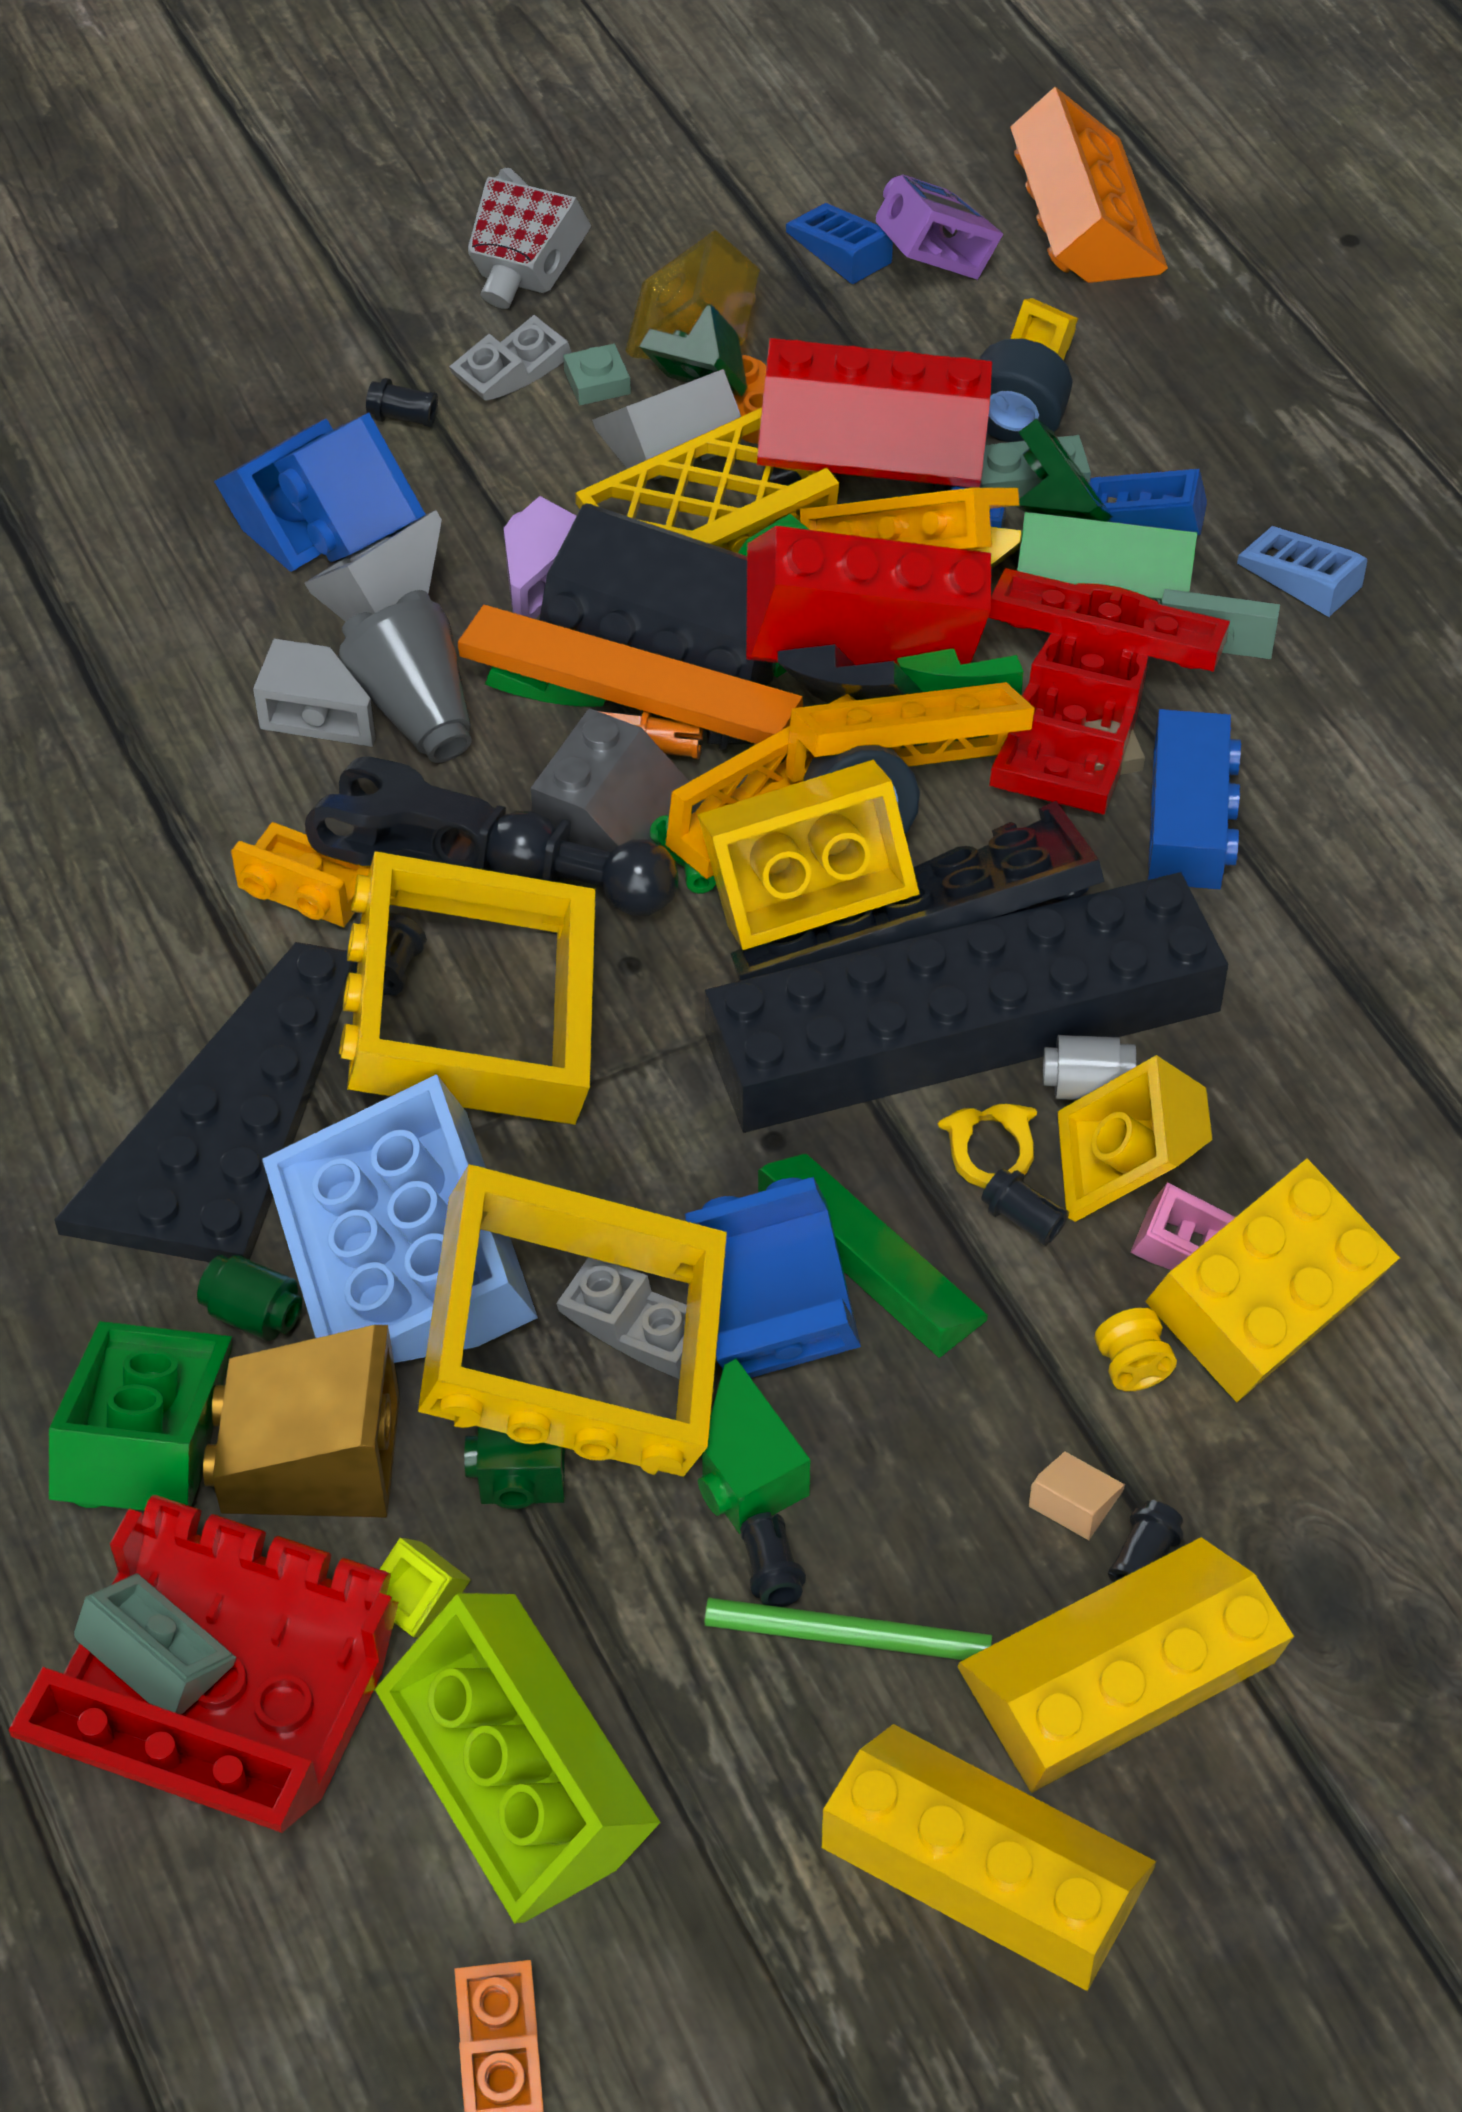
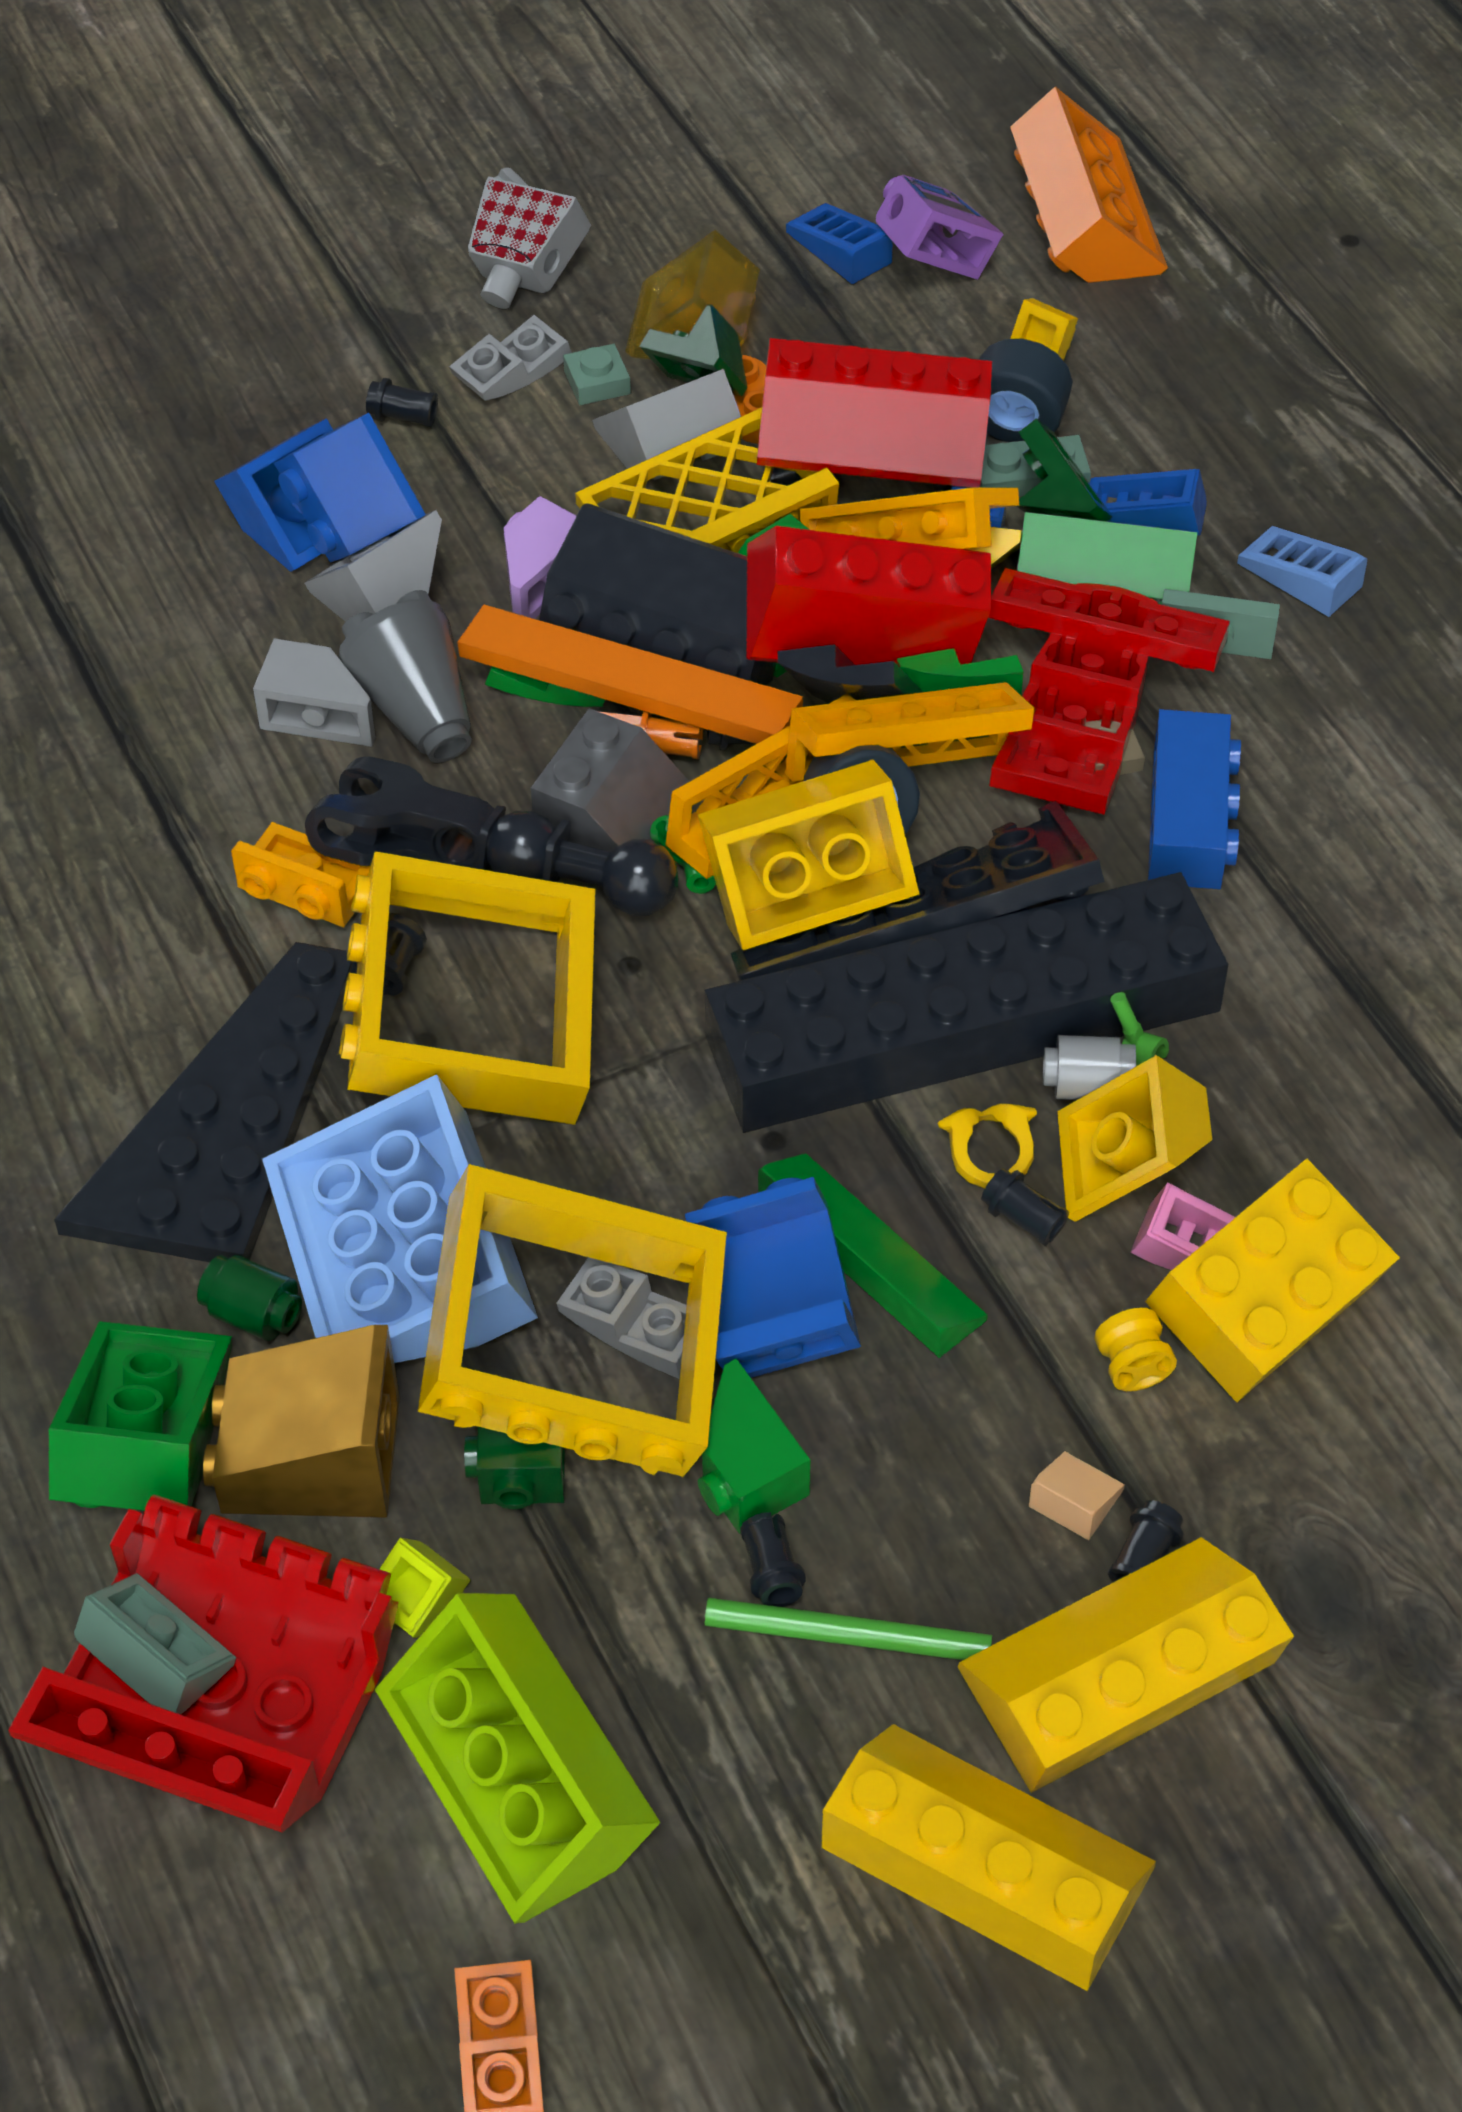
(1146, 1044): none -> bright green hand

